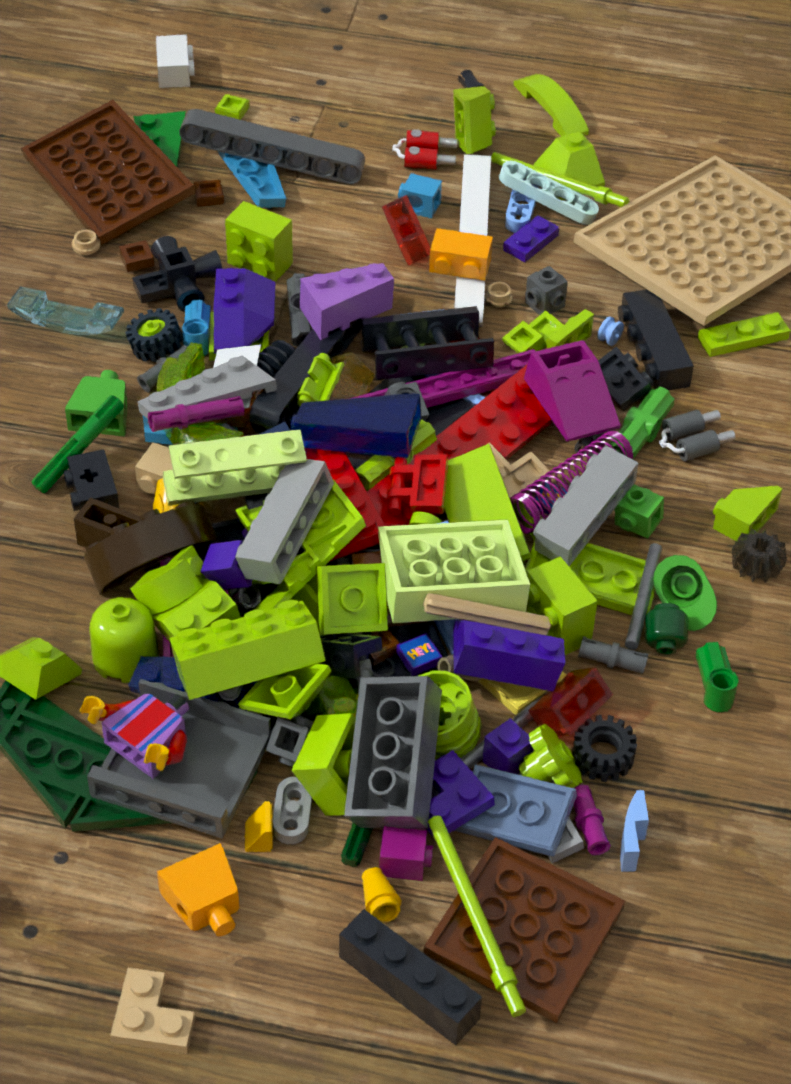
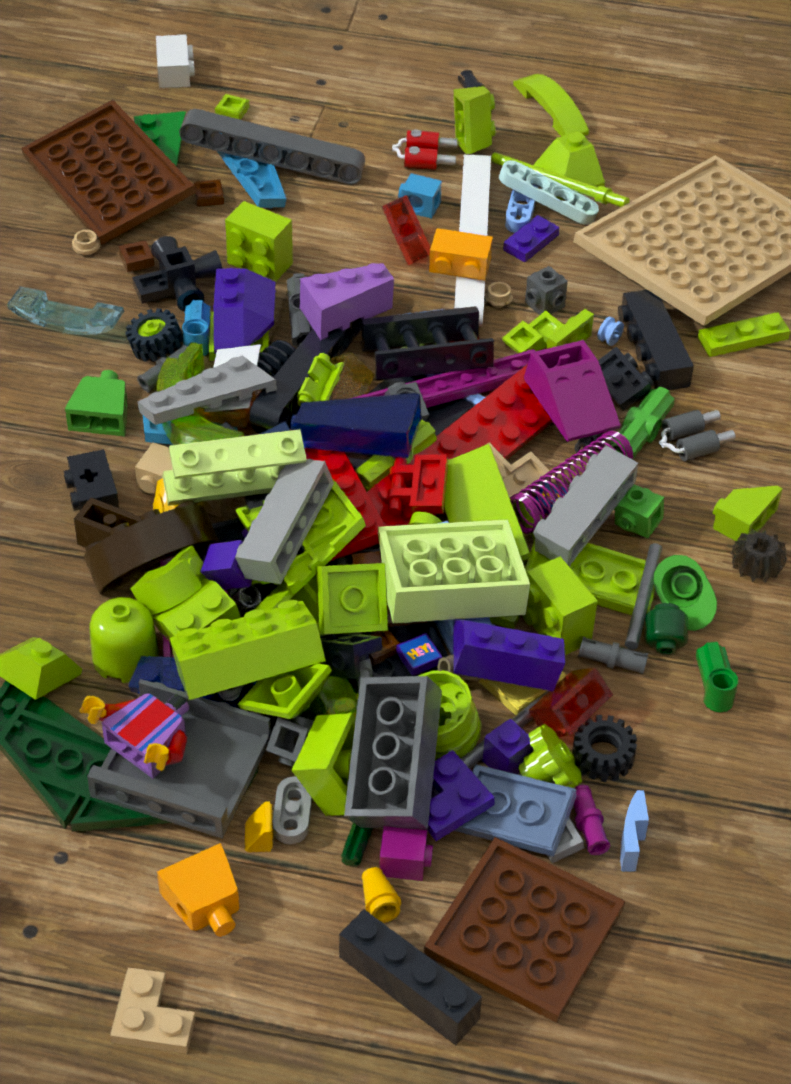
(77, 443): green axle -> none
(182, 415): magenta pin -> none
(486, 614): tan axle -> none
(502, 975): lime bar -> none

